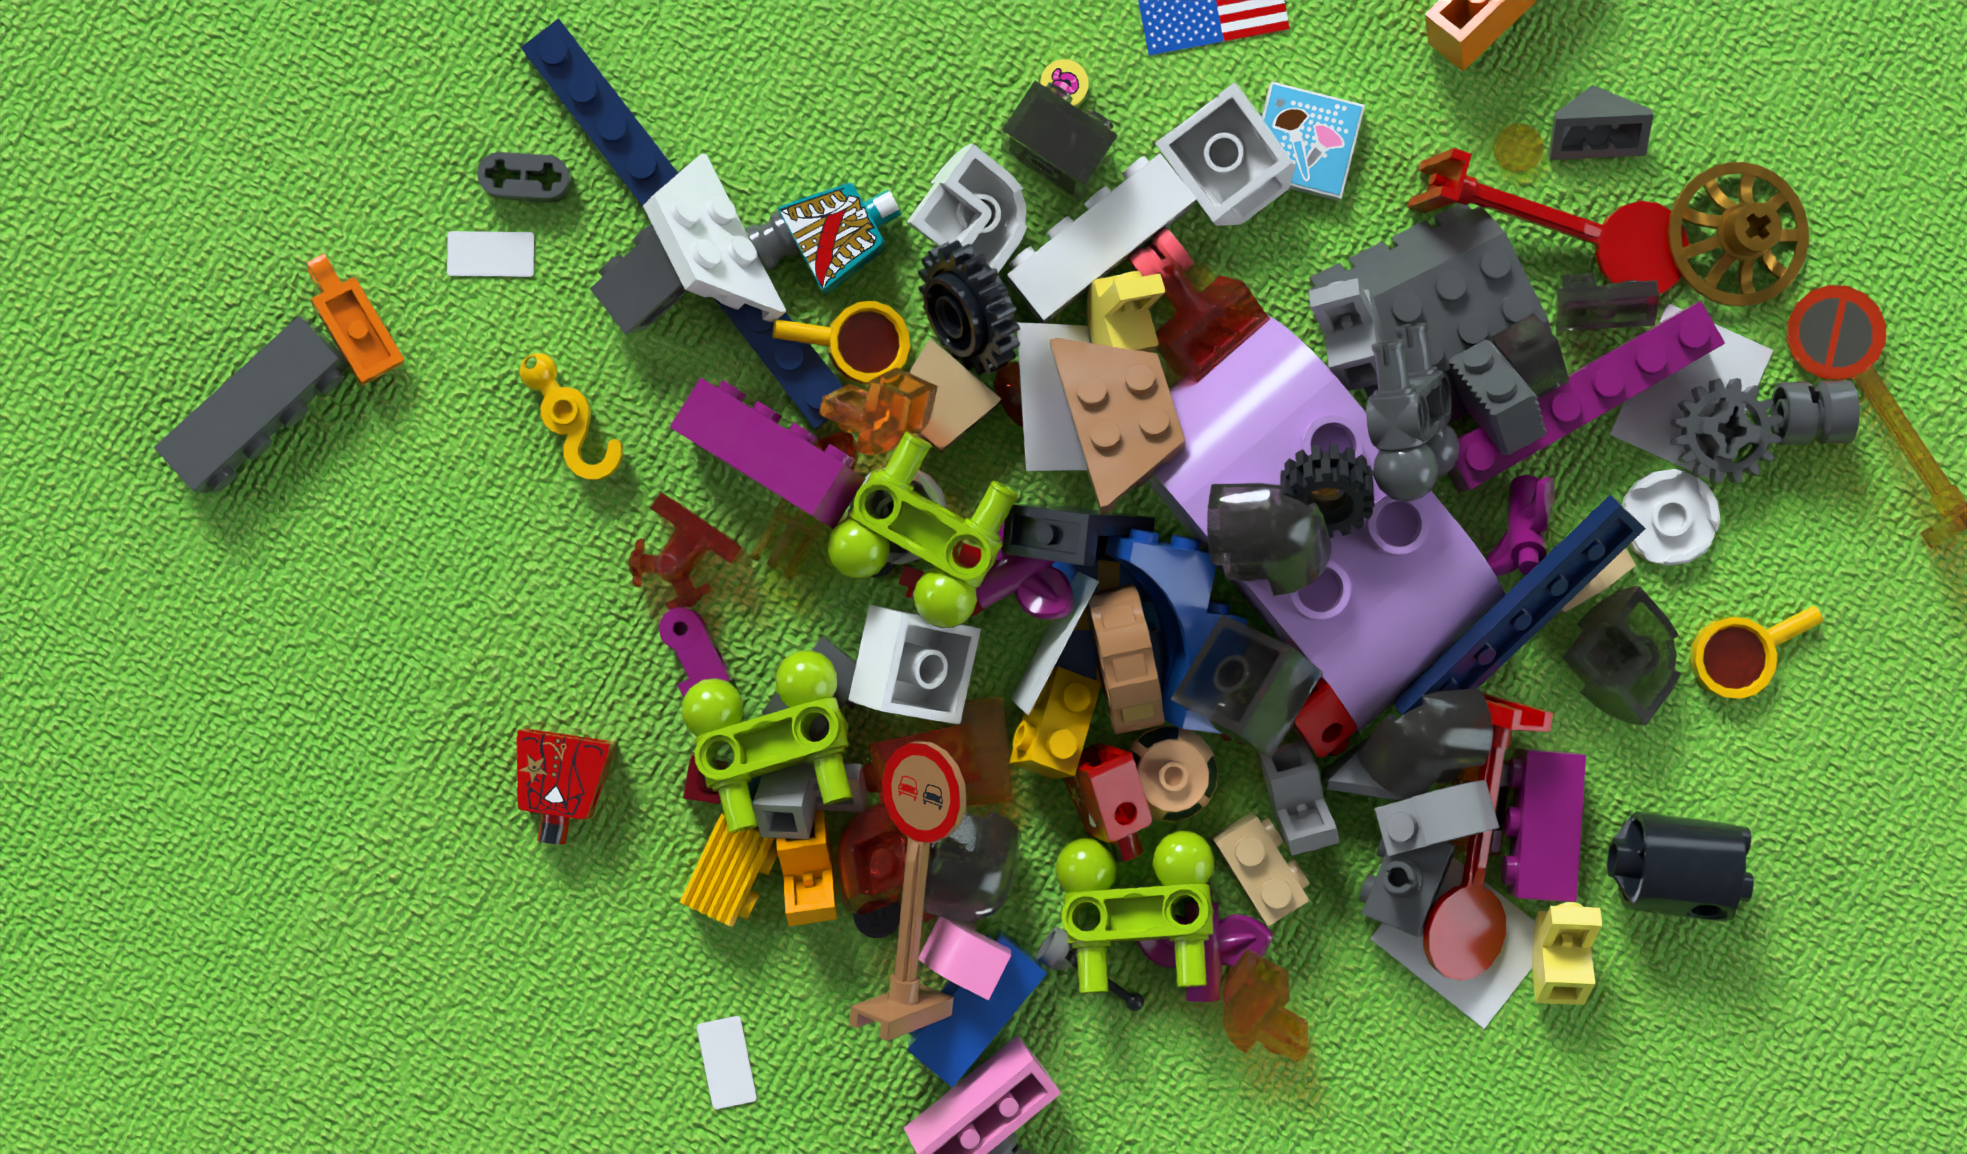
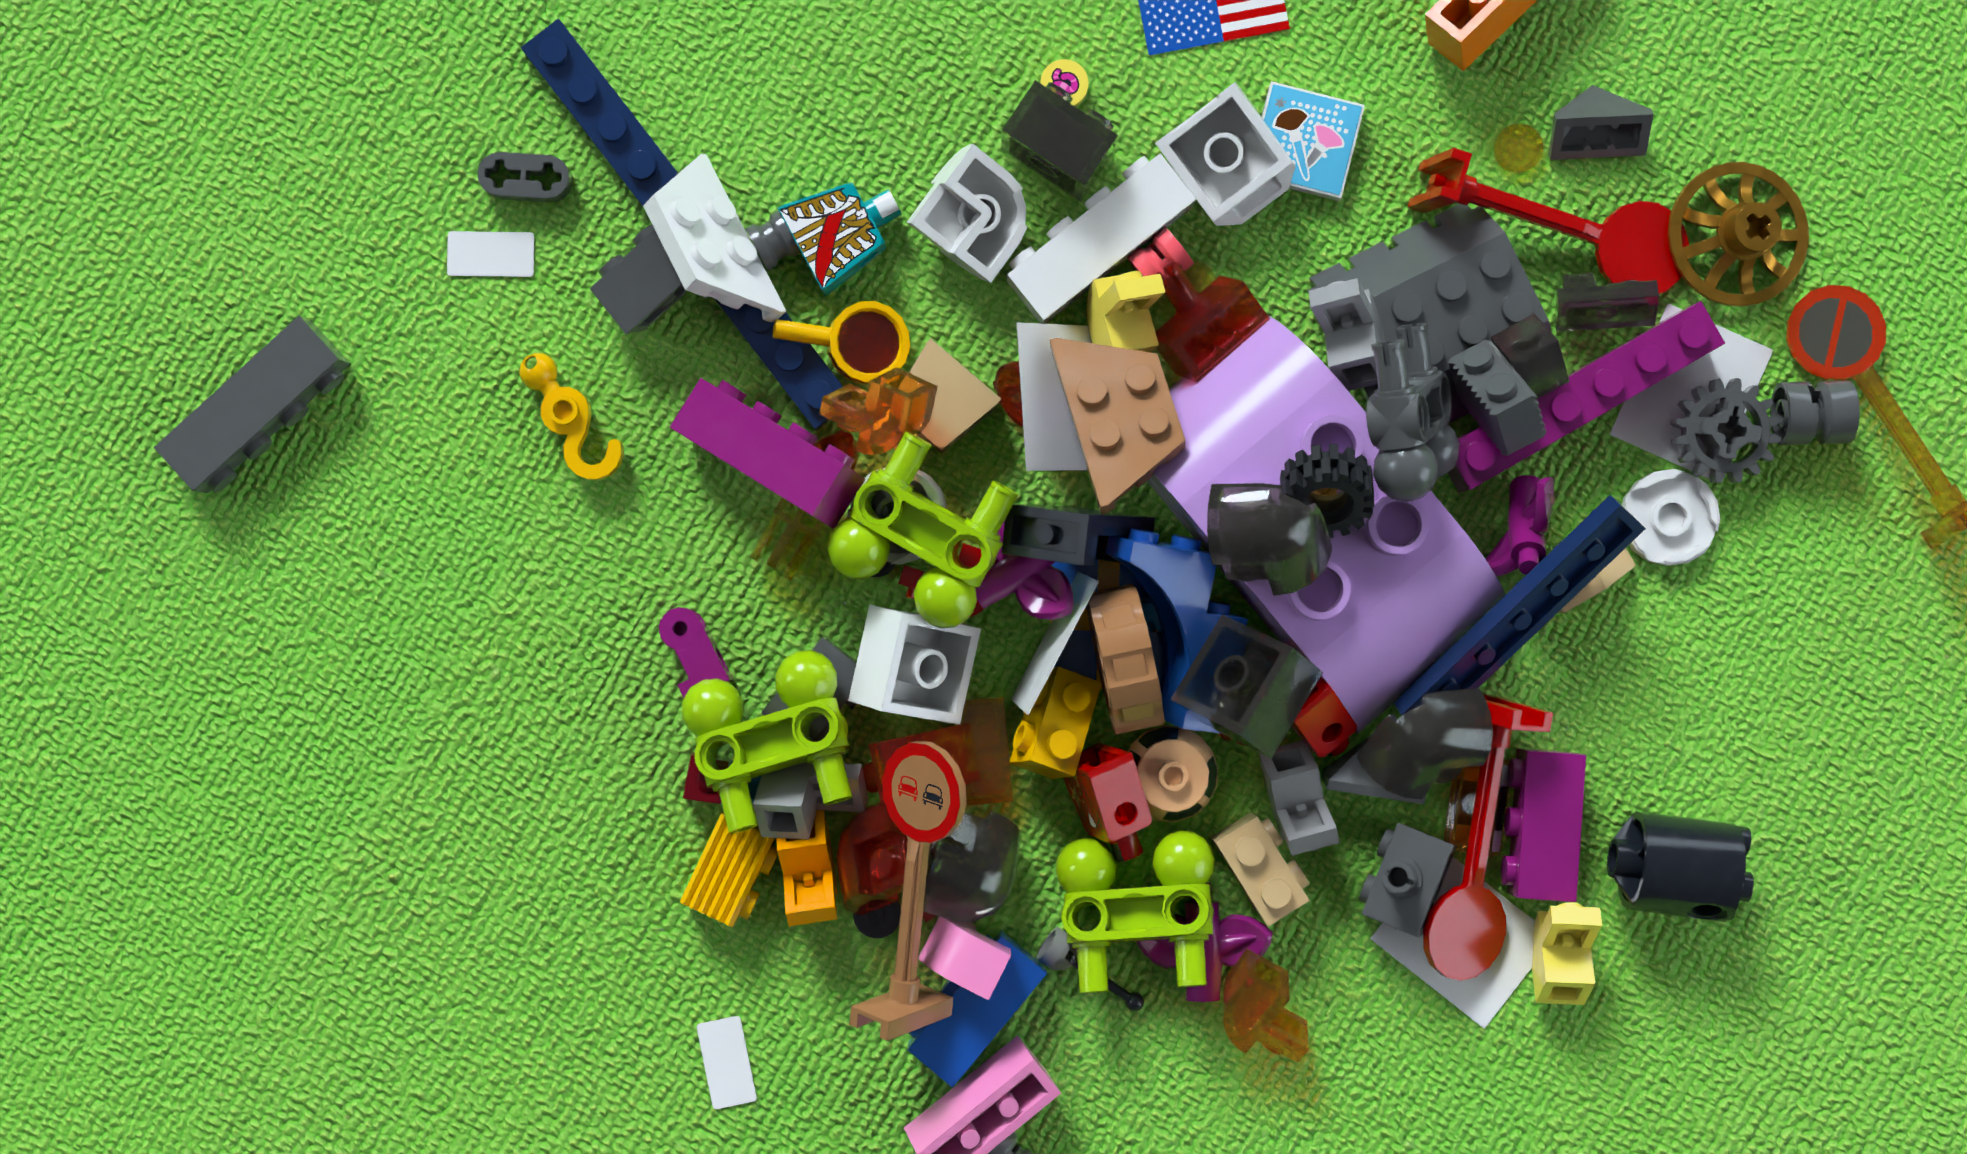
(353, 323): orange plate -> none
(560, 778): red torso -> none
(682, 552): clear red piece -> none
(968, 307): black gear -> none
(1436, 817): light grey brick -> none
(1625, 656): clear smoke brick -> none
(1739, 656): piece -> none

